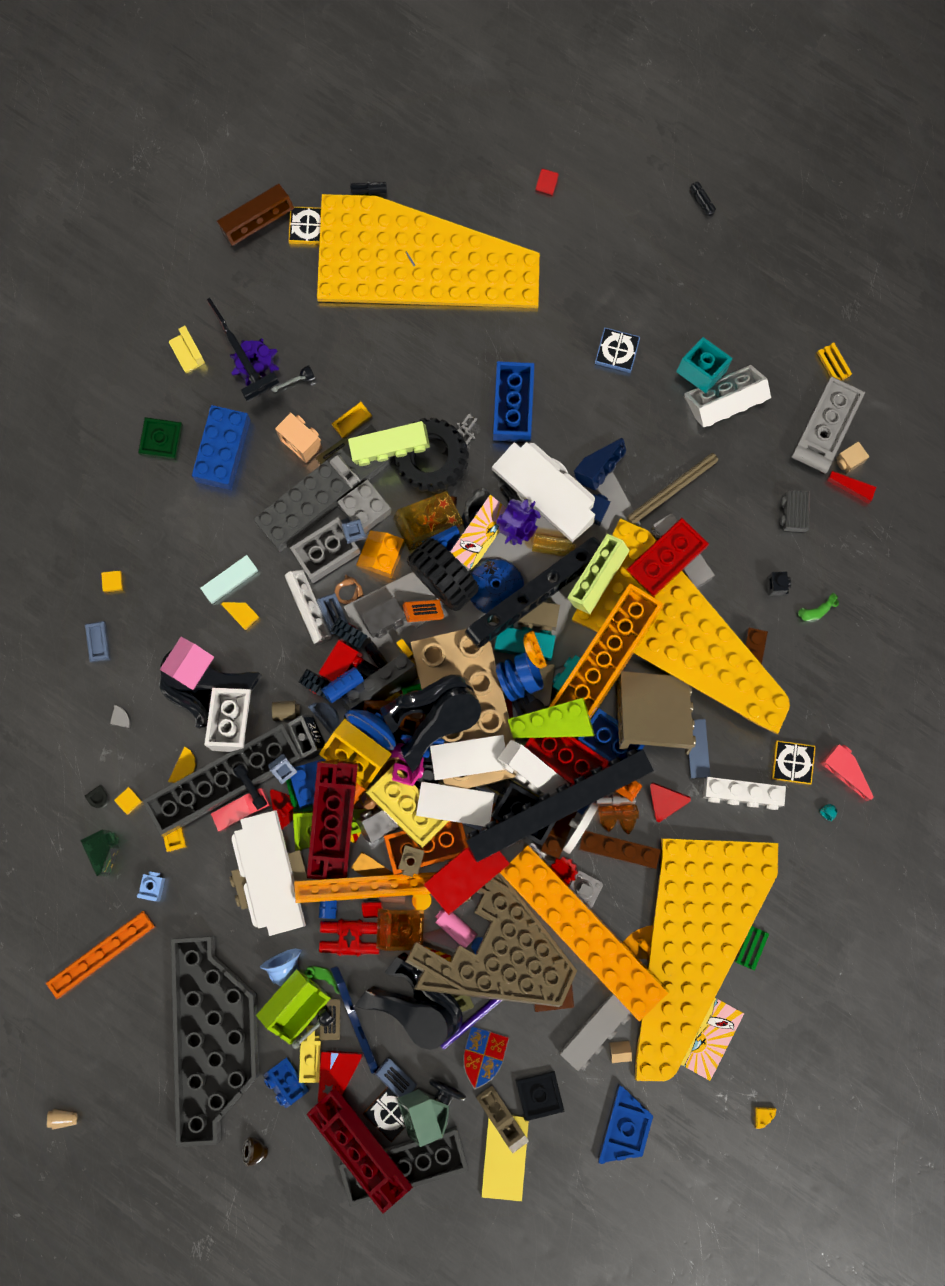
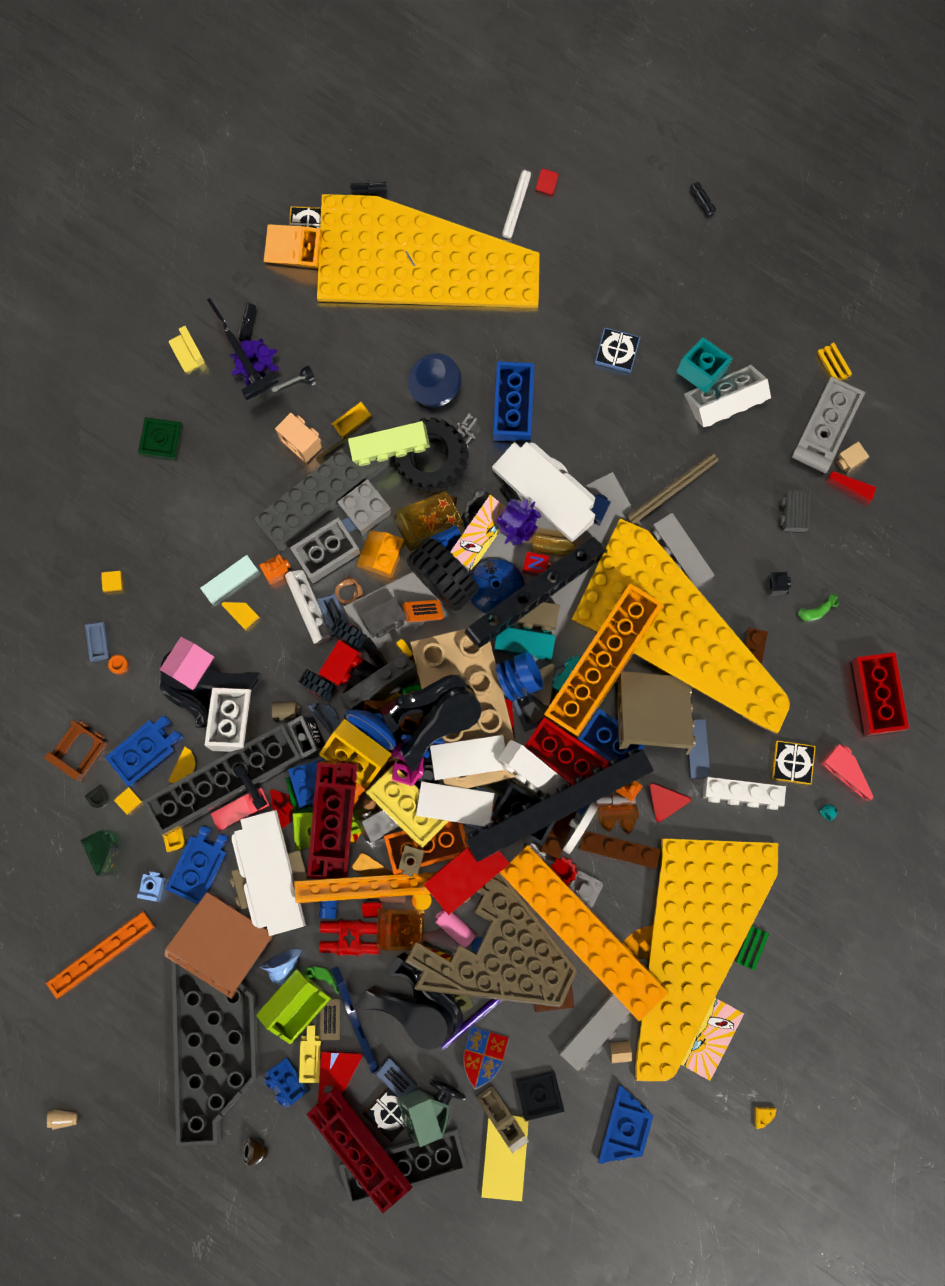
(75, 730): none -> dark orange panel
(118, 664): none -> orange tile
(120, 717): light grey tile -> none
(143, 750): none -> blue tile
(198, 866): none -> blue tile
(218, 944): none -> nougat panel
(221, 447): blue brick -> none
(247, 320): none -> black piece
(255, 214): reddish brown brick -> none
(275, 569): none -> orange brick
(282, 768): sand blue slope -> none
(293, 245): none -> light orange slope
(323, 1019): hinge -> none
(342, 685): blue axle -> none
(343, 469): light grey bar -> none
(353, 531): sand blue tile -> none
(434, 380): none -> dark blue piece
(516, 204): none -> white axle
(533, 650): light orange tile -> none
(535, 564): none -> red brick
(562, 720): lime wing -> none
(596, 466): dark blue slope -> none
(598, 574): yellowish green brick -> none
(667, 557): red tile -> none
(880, 694): none -> red brick

